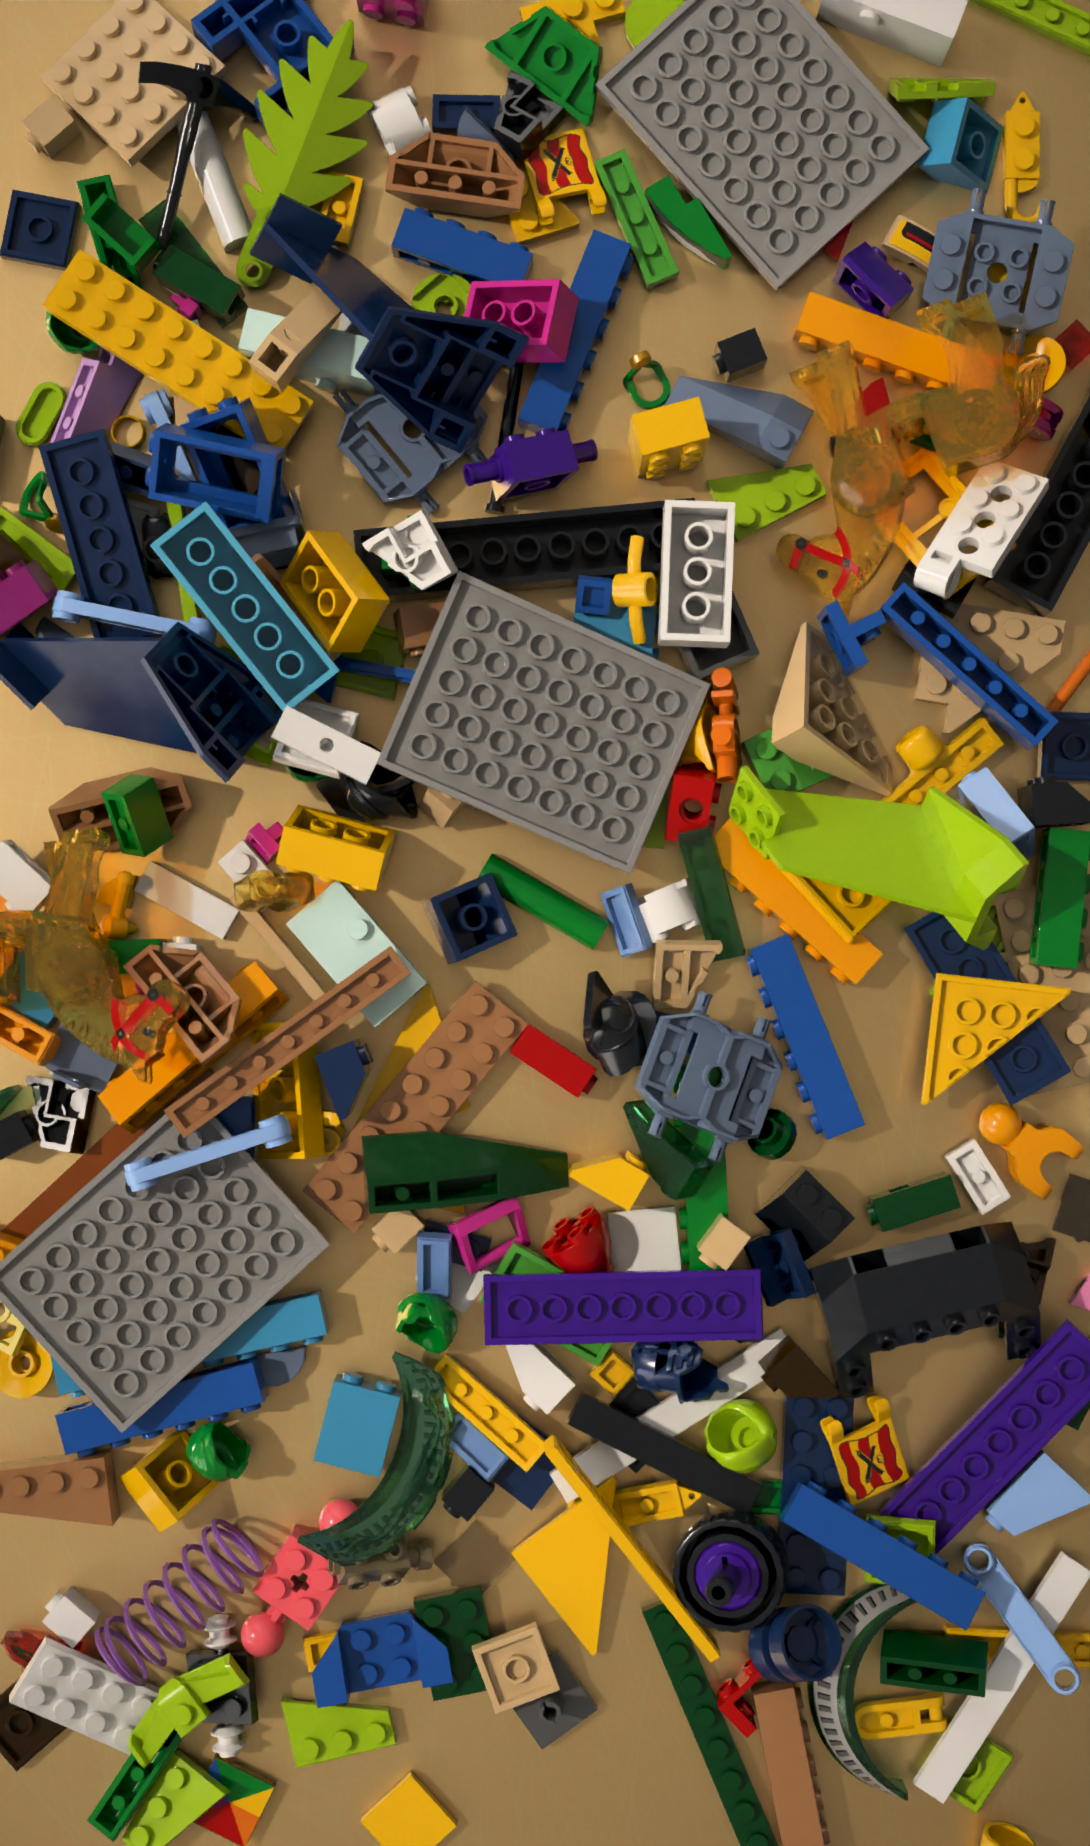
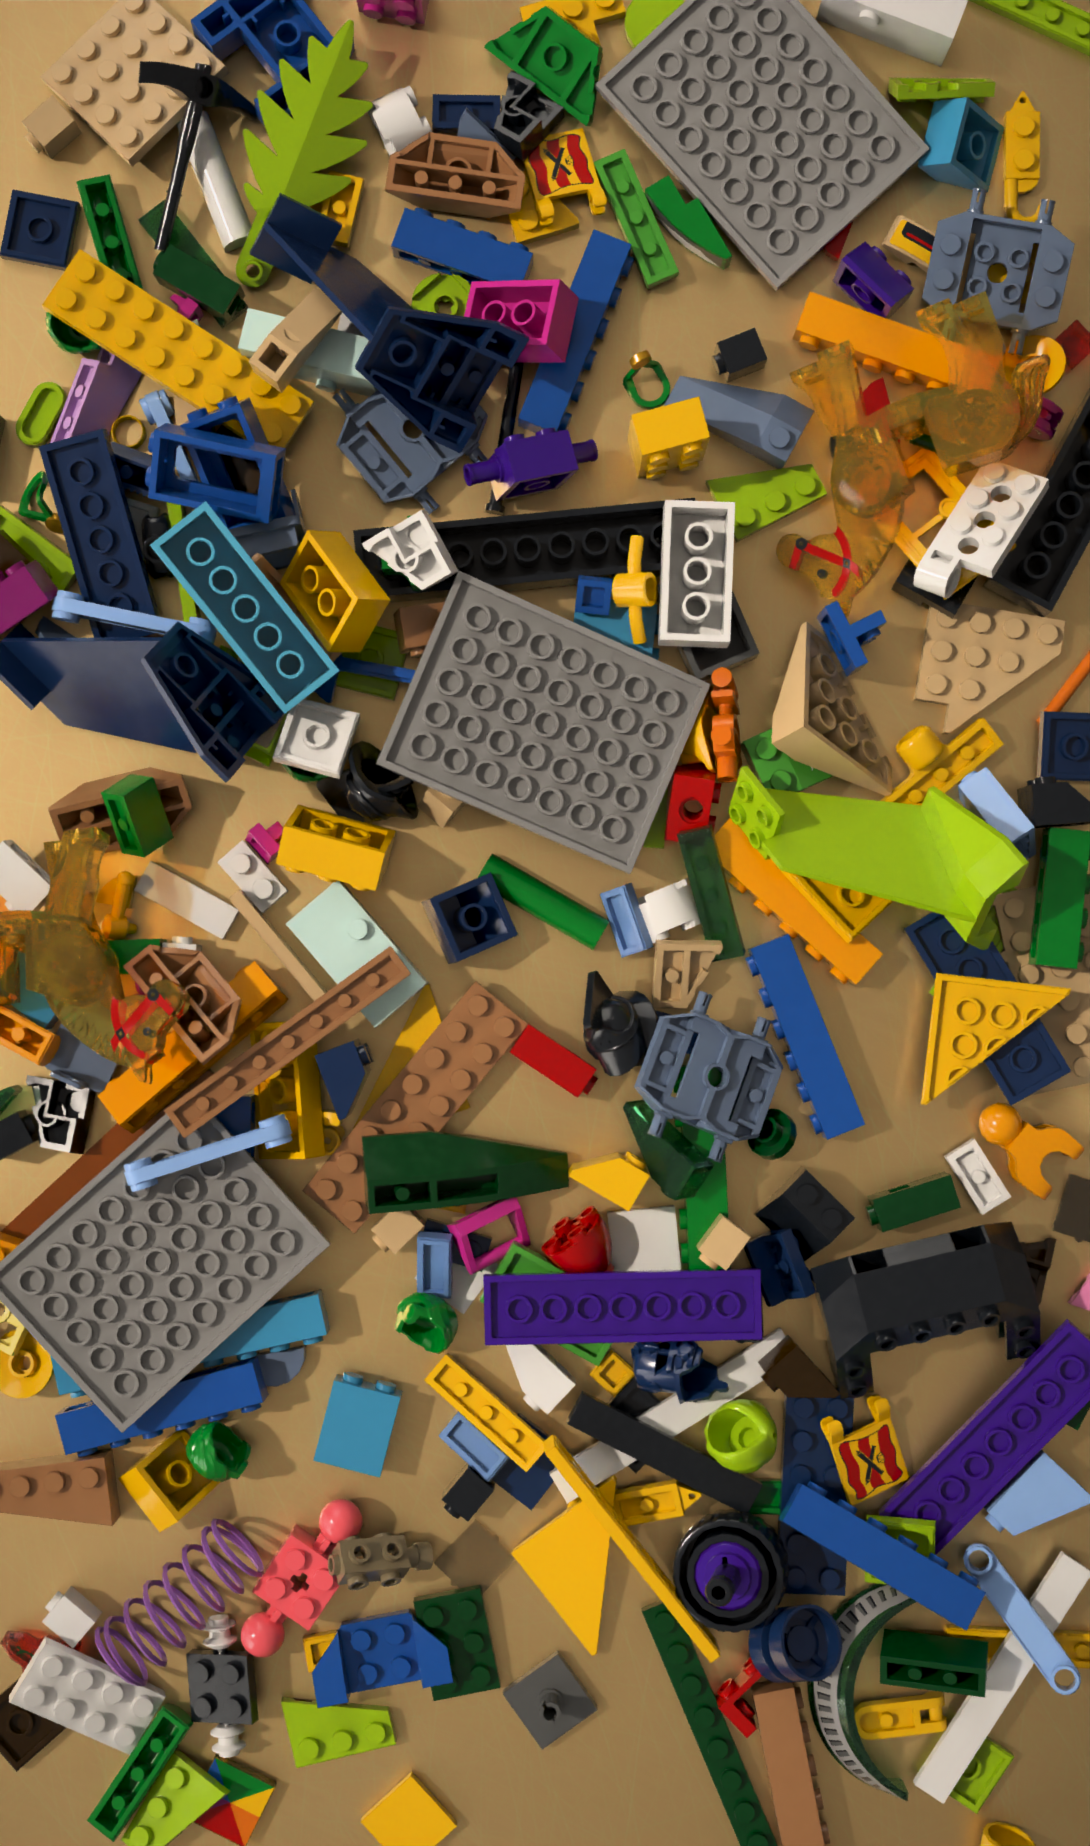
(122, 232): green panel -> none
(183, 1706): lime plate -> none
(274, 891): clear yellow brick -> none
(305, 734): white tile -> none
(411, 1480): clear green windscreen -> none
(515, 1667): tan tile -> none
(967, 667): blue brick -> none

